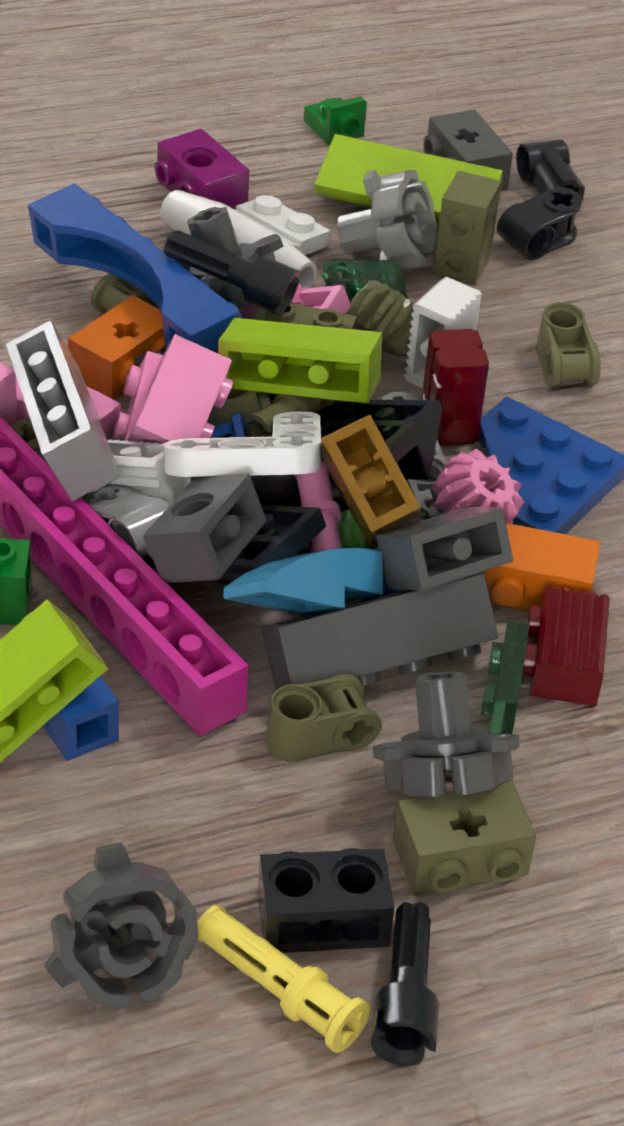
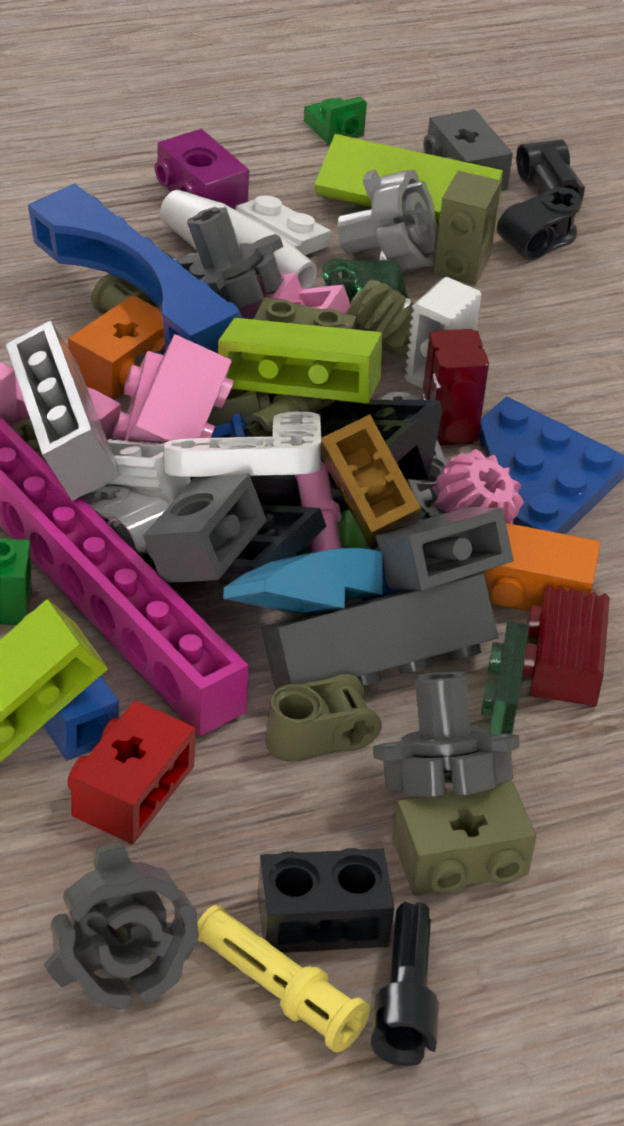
(131, 771): none -> red brick
(262, 280): black piece -> none
(567, 346): olive piece -> none

